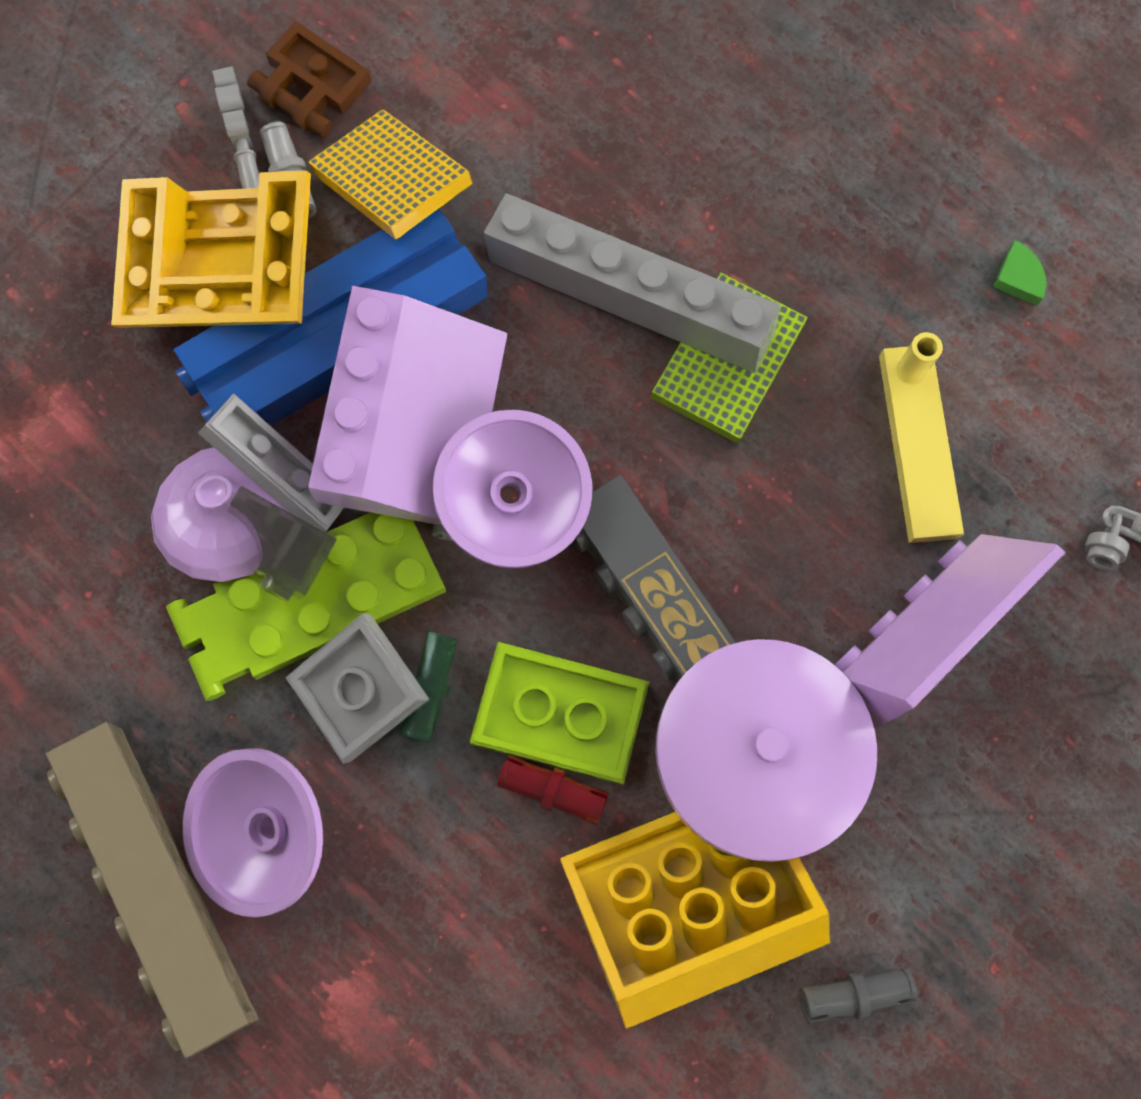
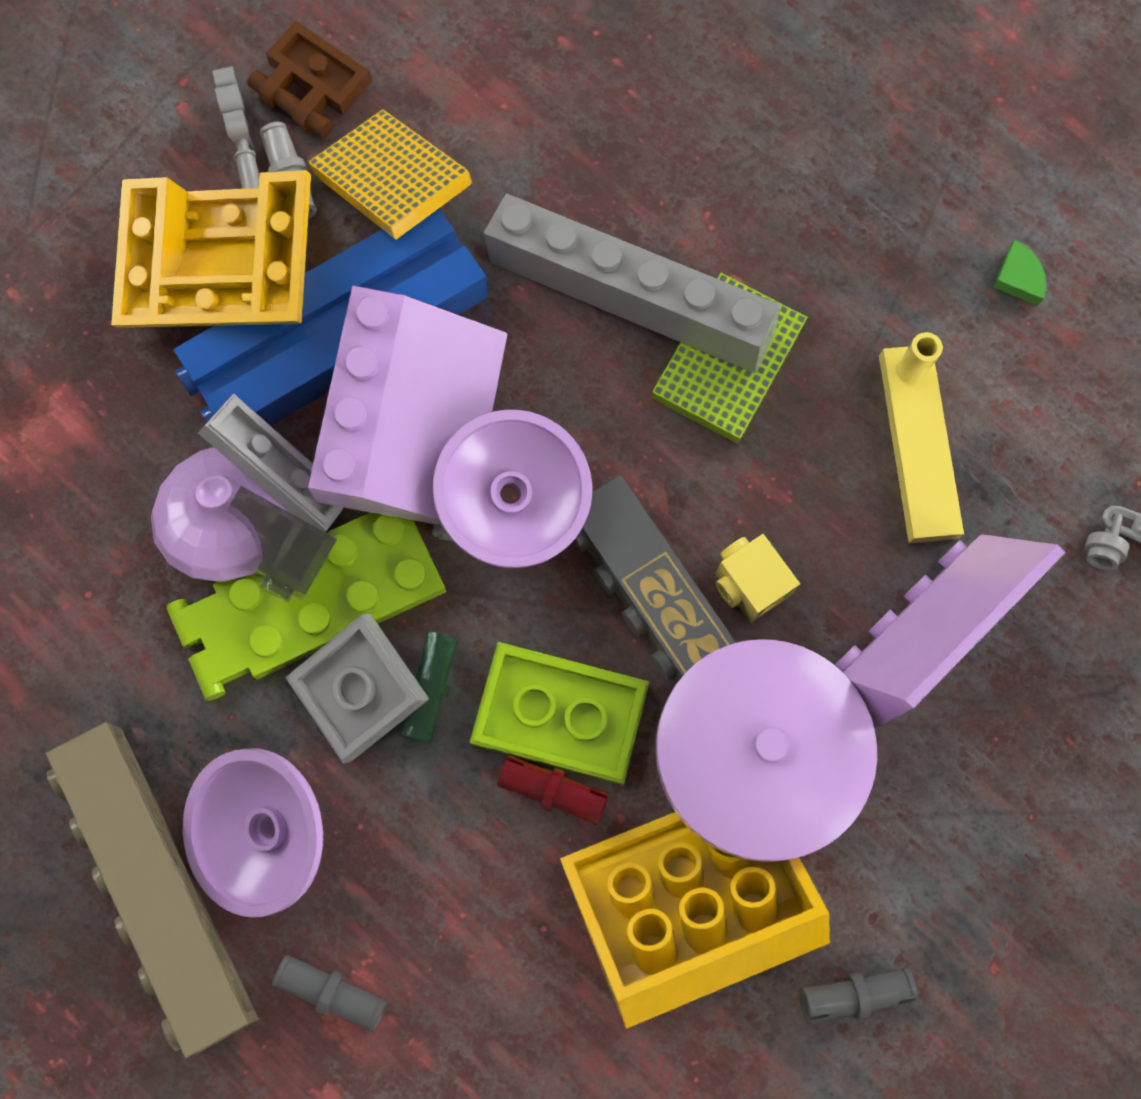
(329, 993): none -> dark grey pin
(754, 577): none -> light yellow brick

